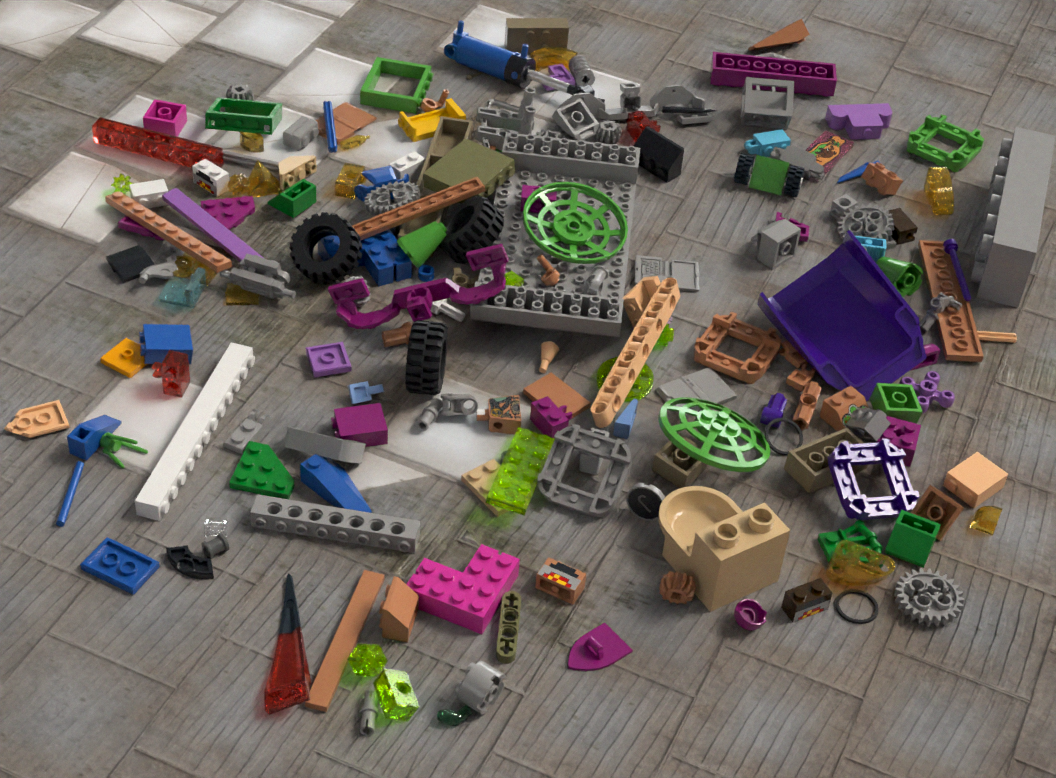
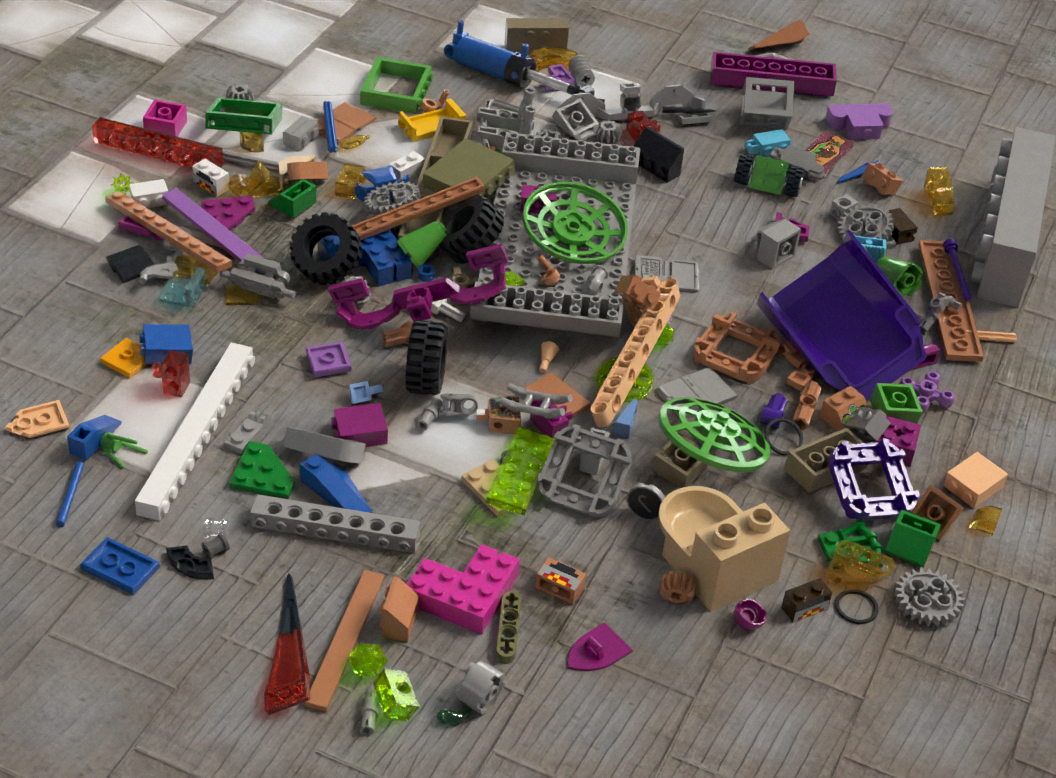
(307, 170): none -> nougat beam
(529, 395): none -> light grey piece
(637, 292): none -> nougat brick
(957, 159): bright green plate -> none

